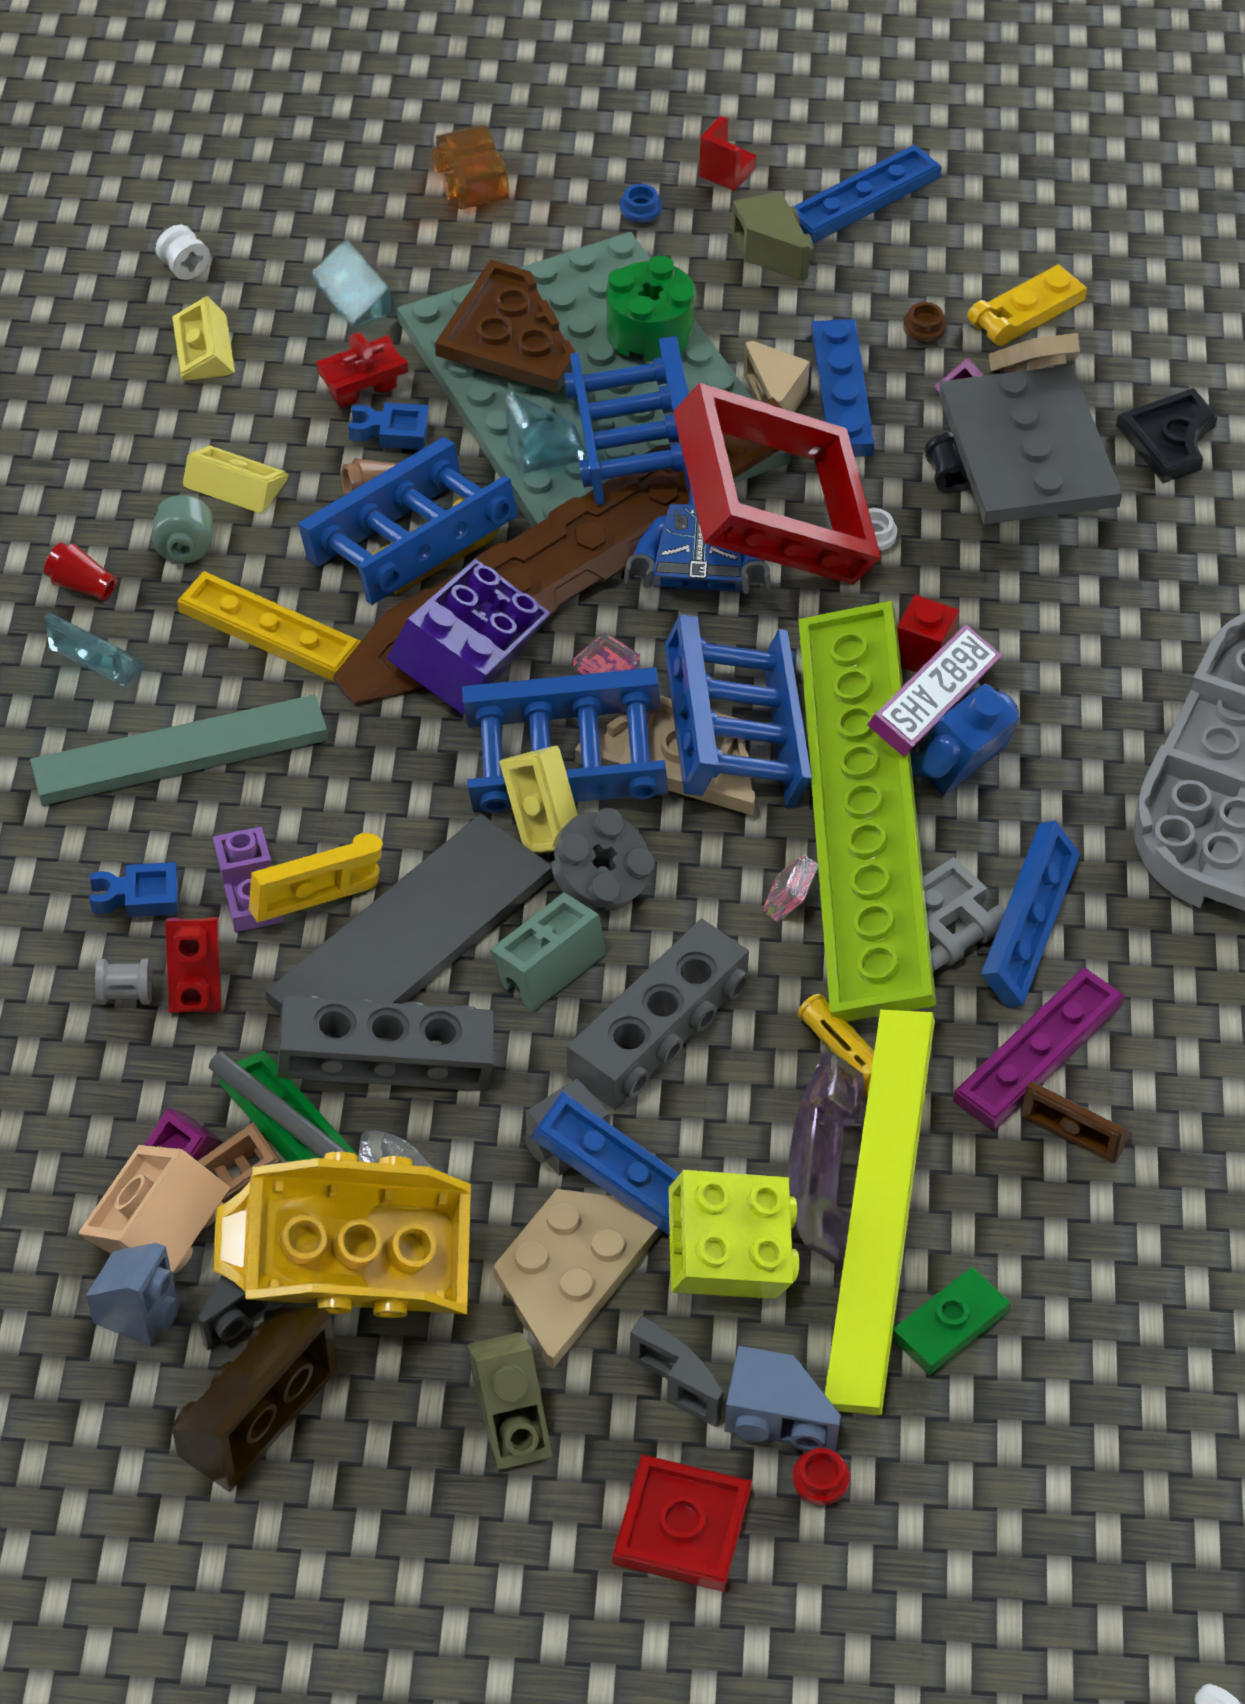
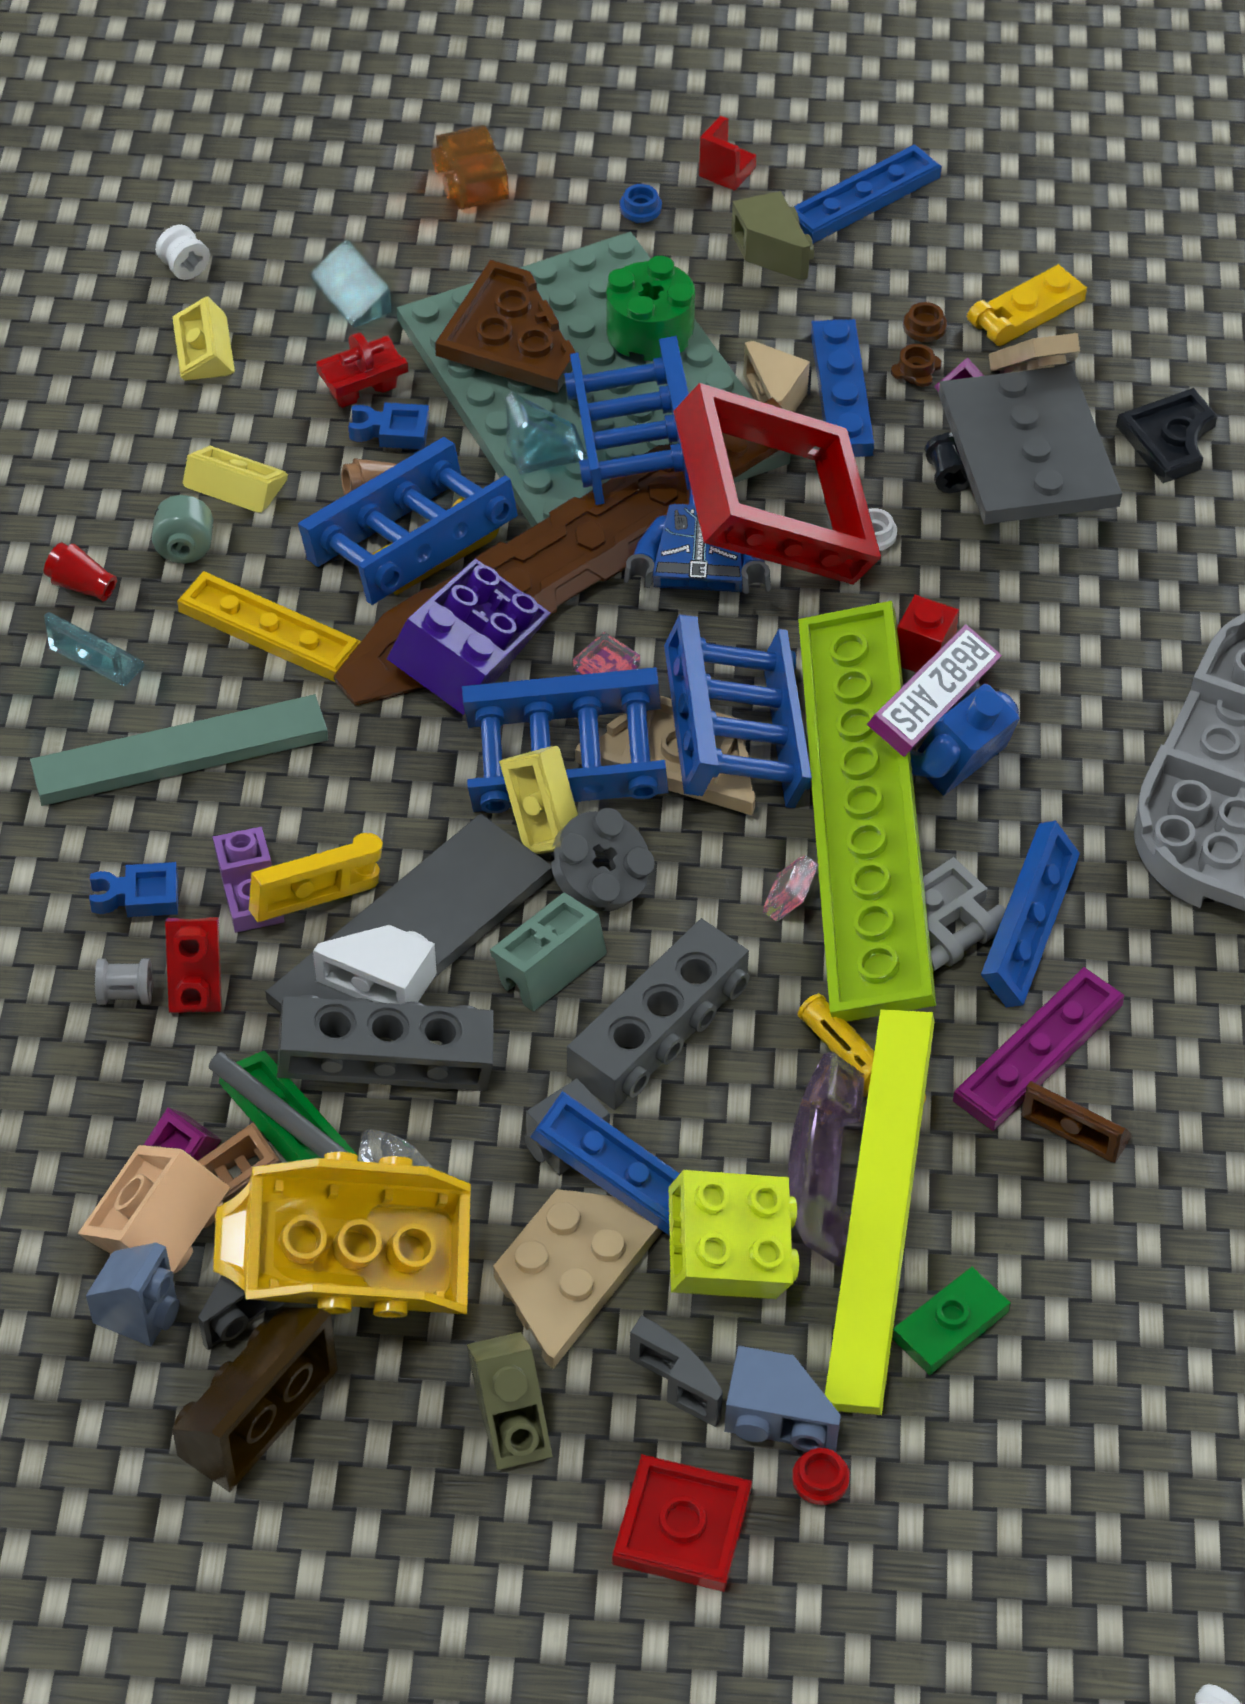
(377, 964): none -> white slope
(916, 365): none -> reddish brown plate

